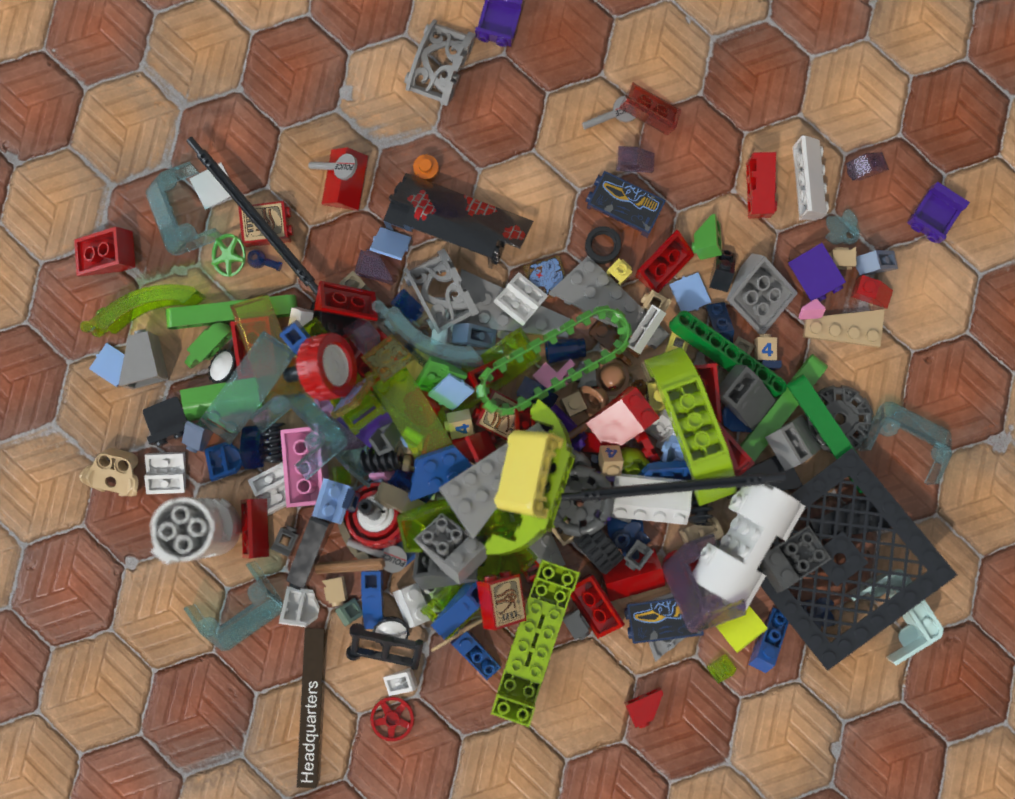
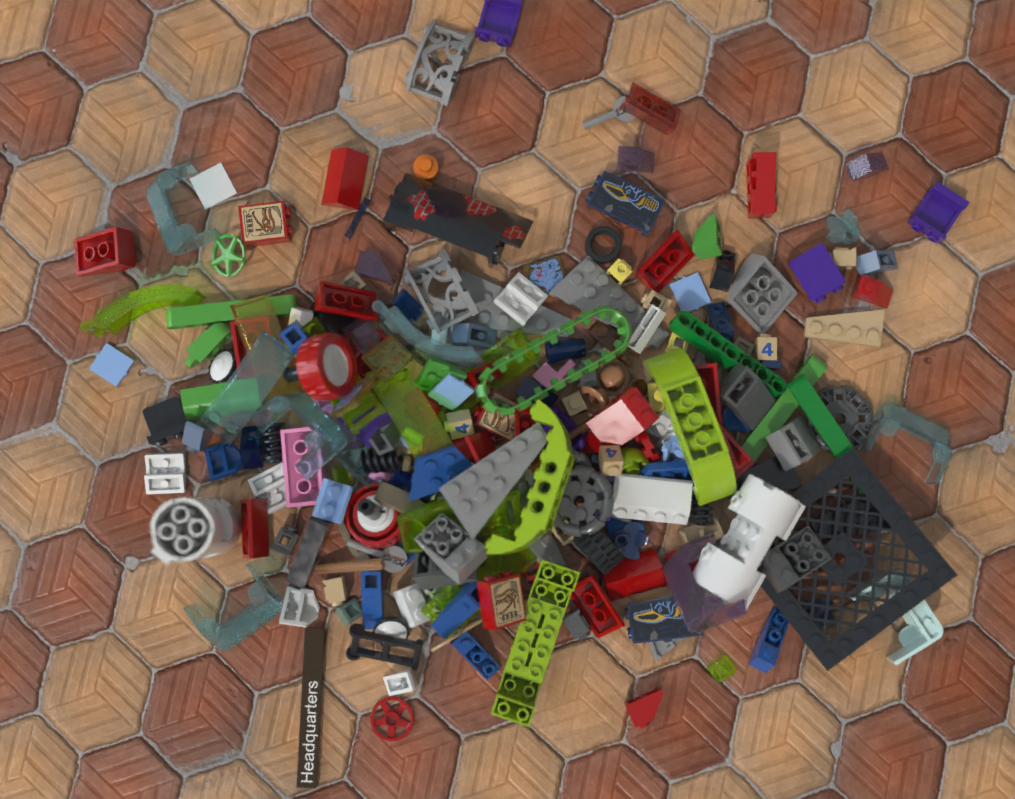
(97, 474): tan piece -> none
(142, 361): light grey slope -> none
(253, 215): black axle -> none
(262, 260): clear blue bar -> none
(343, 168): light grey piece -> none
(351, 500): dark blue tile -> none
(356, 217): none -> dark blue piece
(390, 243): light blue piece -> none
(526, 472): light yellow windscreen -> none
(644, 549): dark grey window -> none
(673, 487): black axle -> none
(742, 630): neon yellow slope -> none
(809, 178): white slope -> none
(812, 310): bright pink slope -> none

